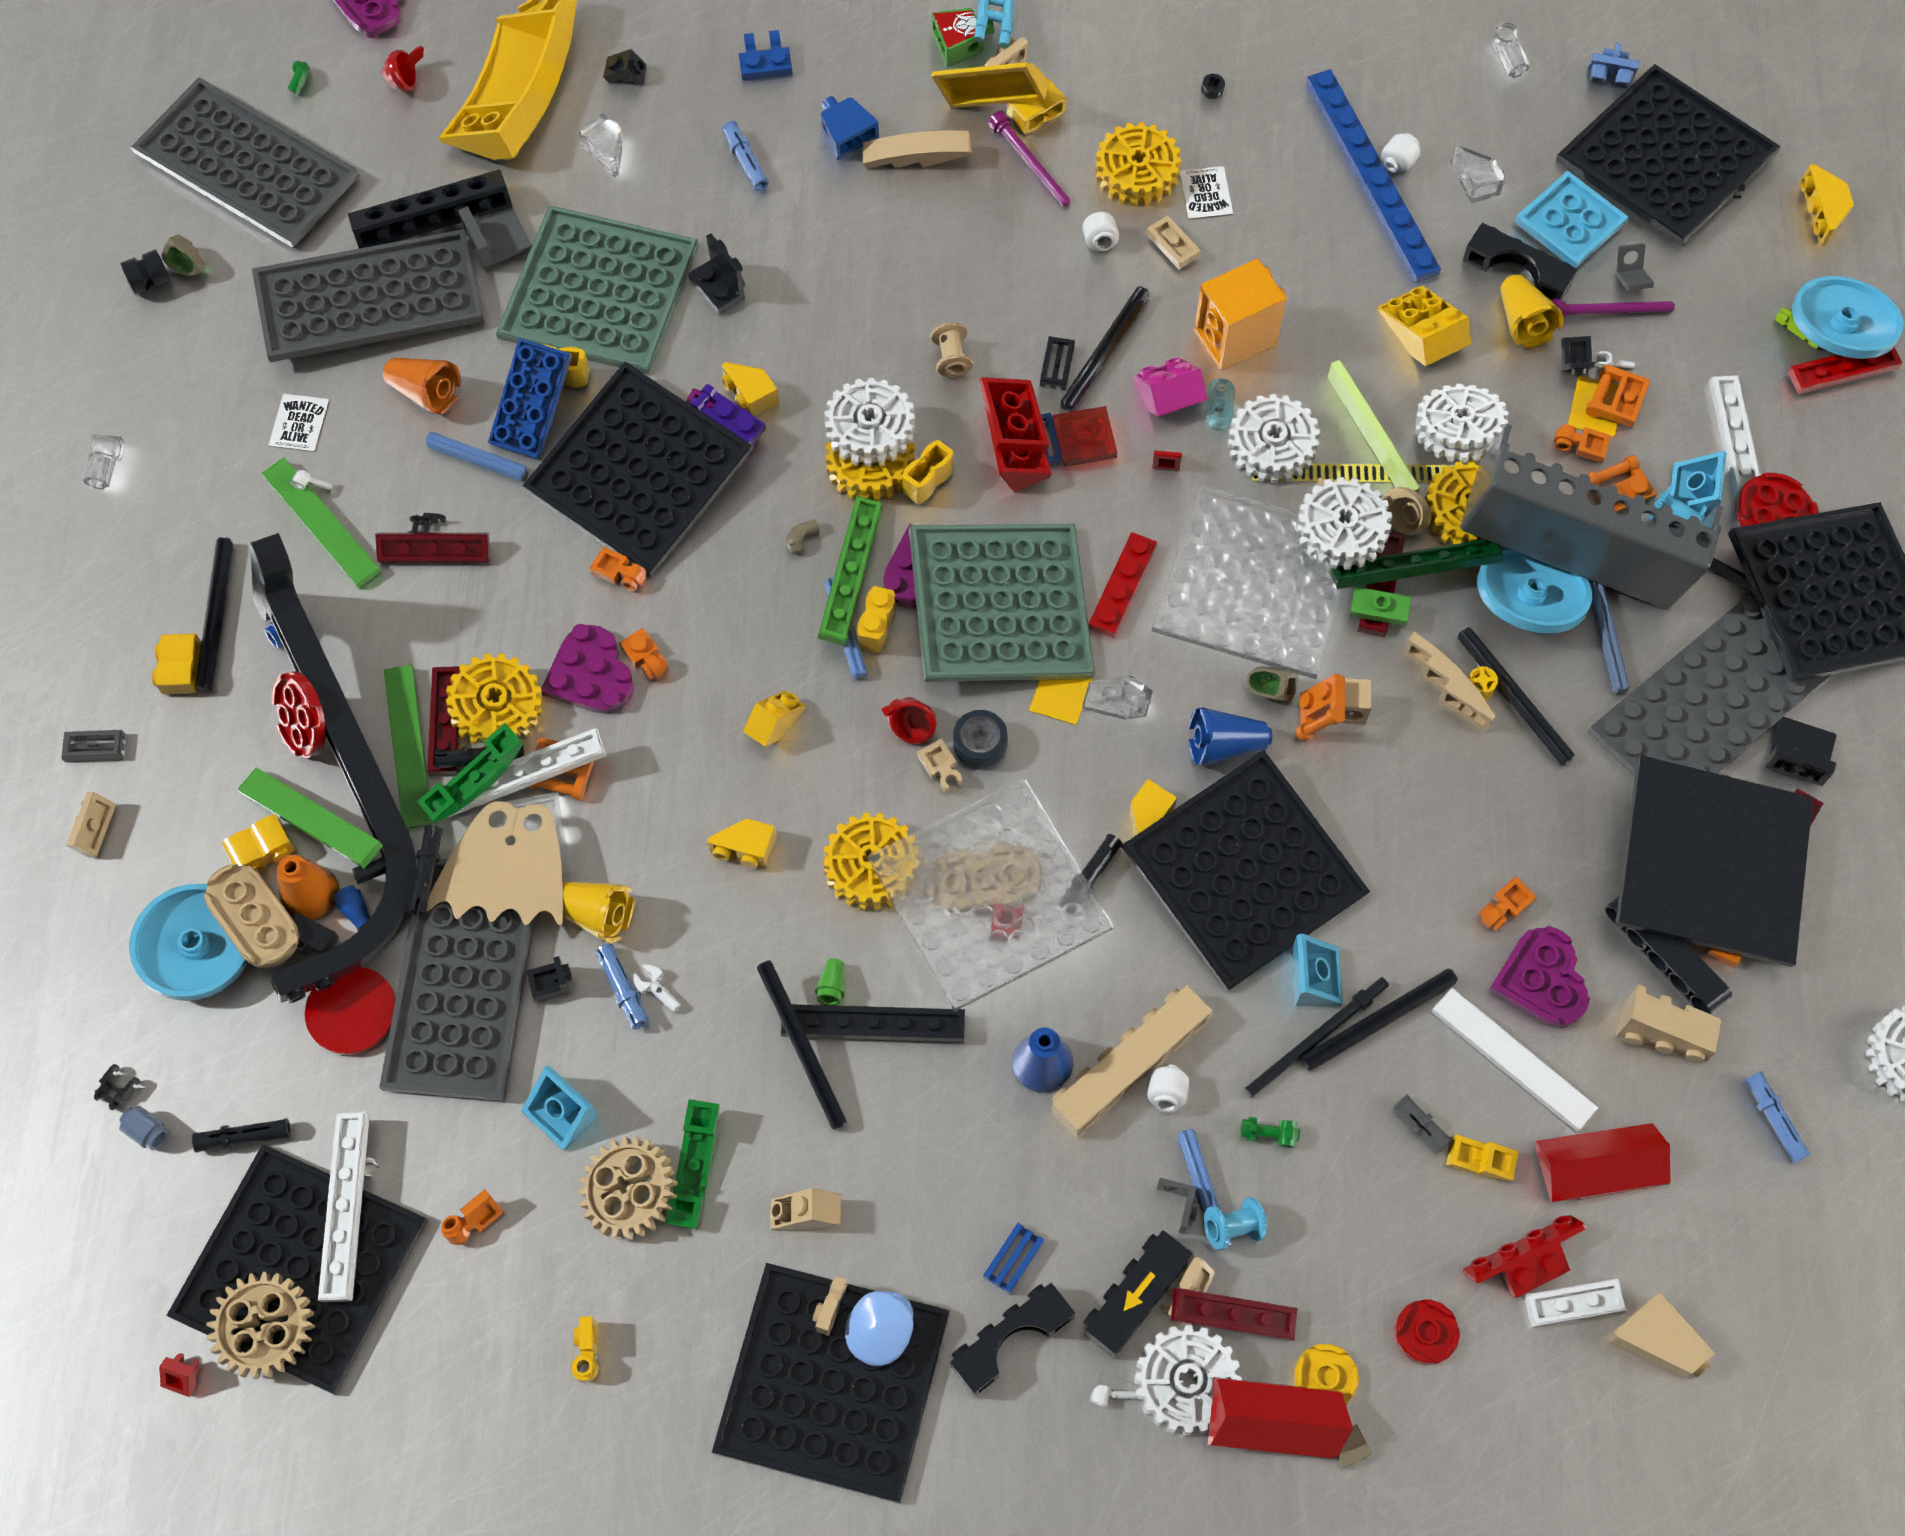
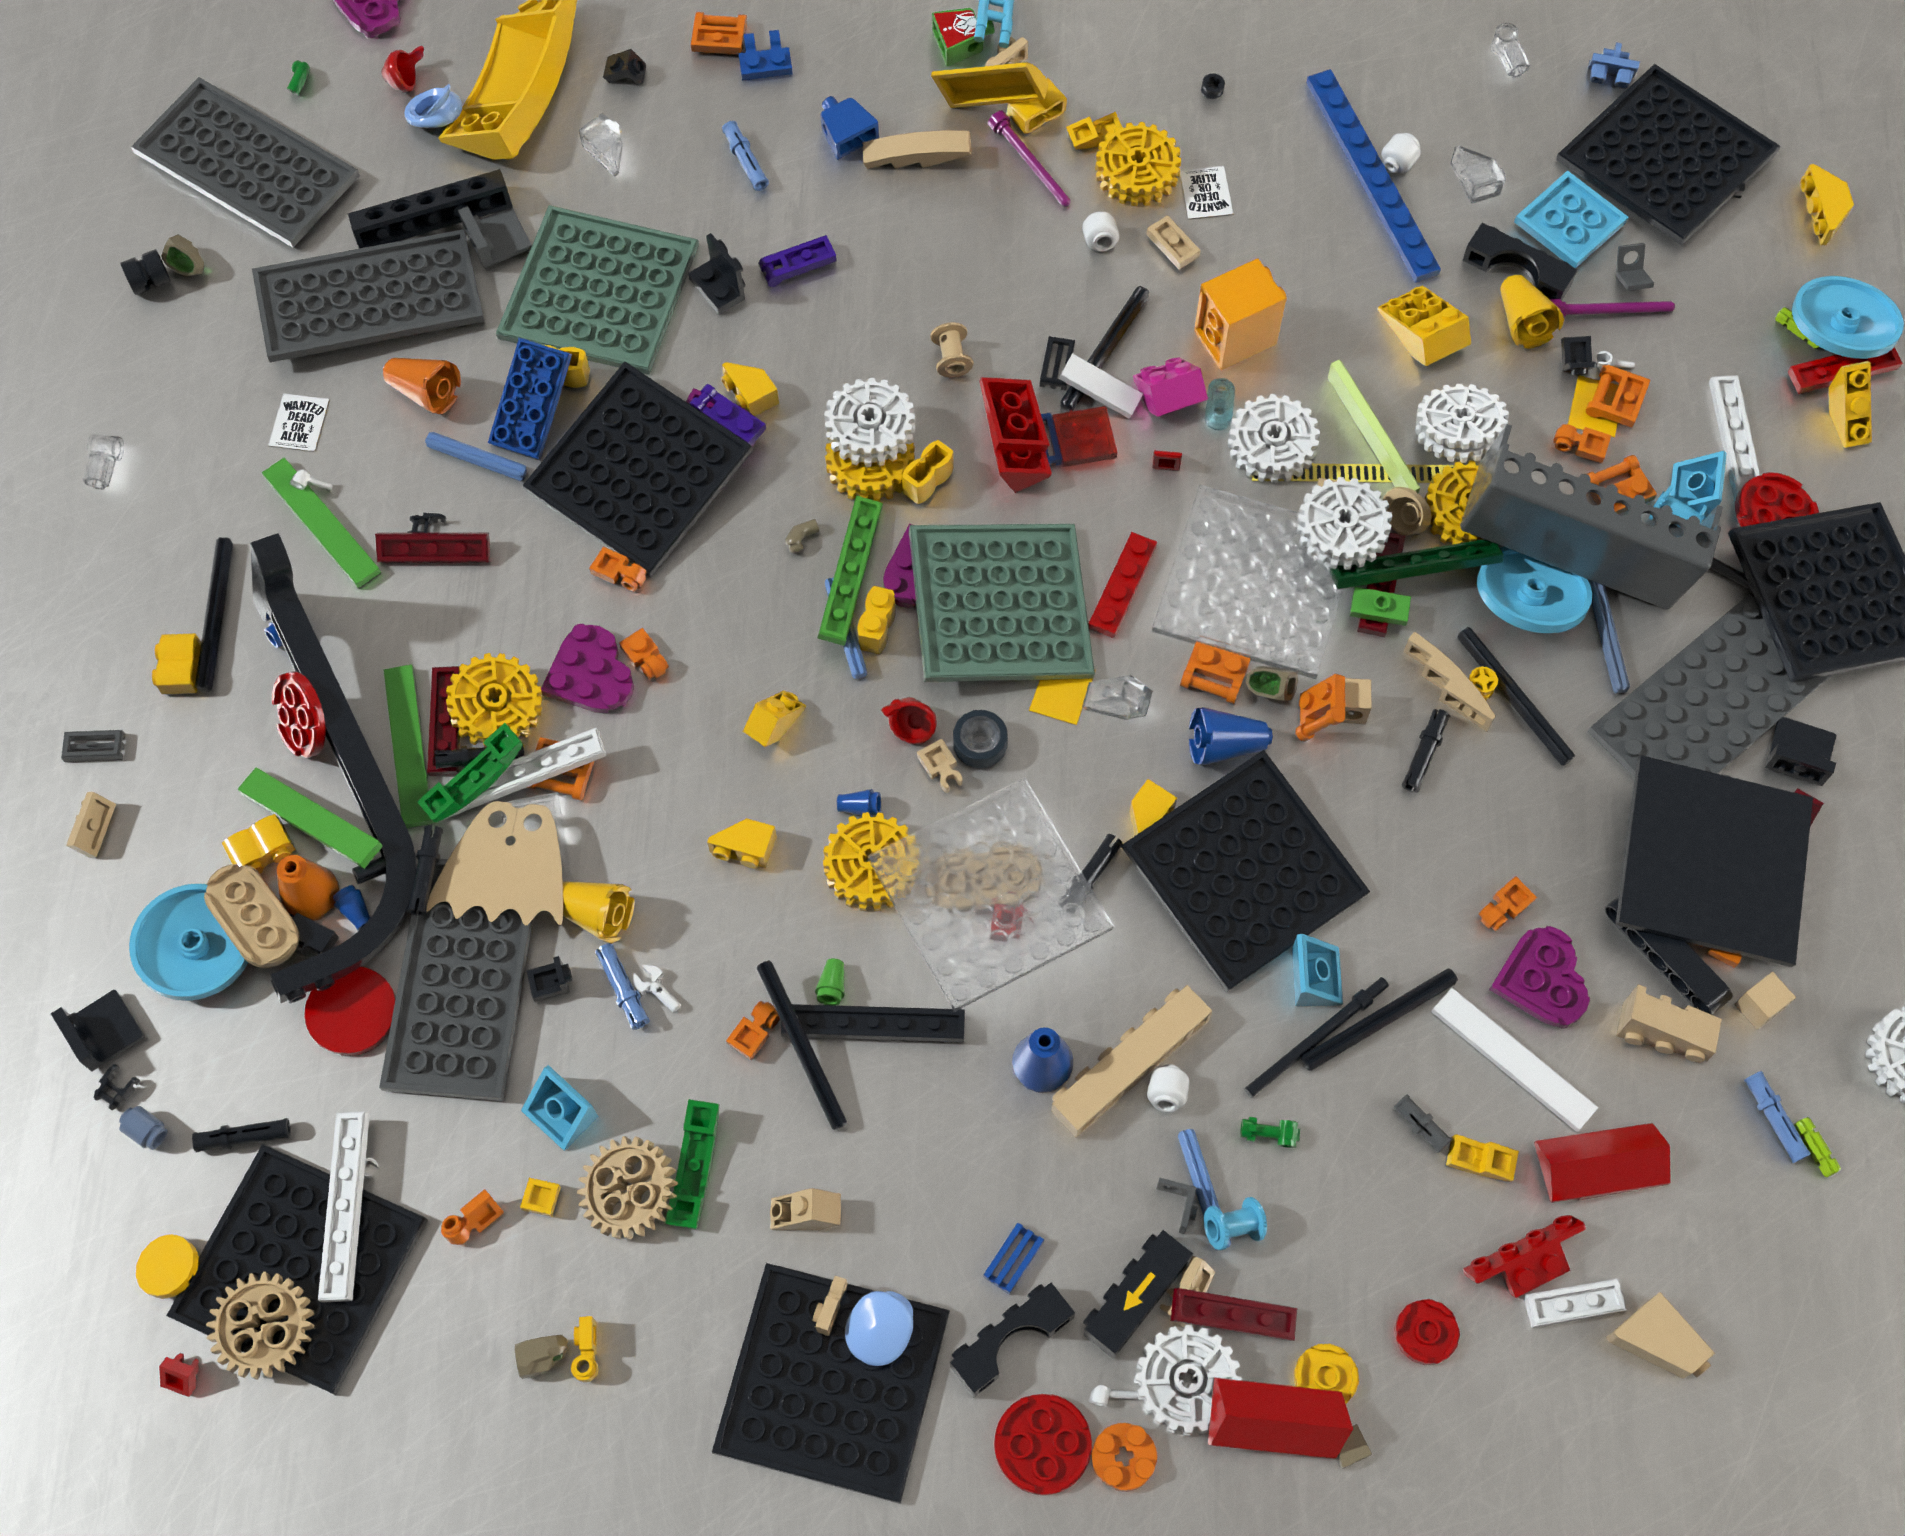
(99, 1030): none -> black bracket
(166, 1266): none -> yellow tile
(433, 108): none -> light blue piece
(539, 1354): none -> dark tan rock
(540, 1197): none -> yellow plate
(718, 33): none -> orange plate
(749, 1036): none -> orange plate
(797, 260): none -> dark purple plate
(860, 802): none -> blue cone
(1043, 1444): none -> red tile
(1088, 134): none -> yellow slope
(1100, 386): none -> white tile
(1140, 1467): none -> orange plate
(1217, 665): none -> orange plate
(1424, 754): none -> black pin
(1765, 1000): none -> tan piece
(1818, 1148): none -> lime axle
(1852, 404): none -> yellow slope

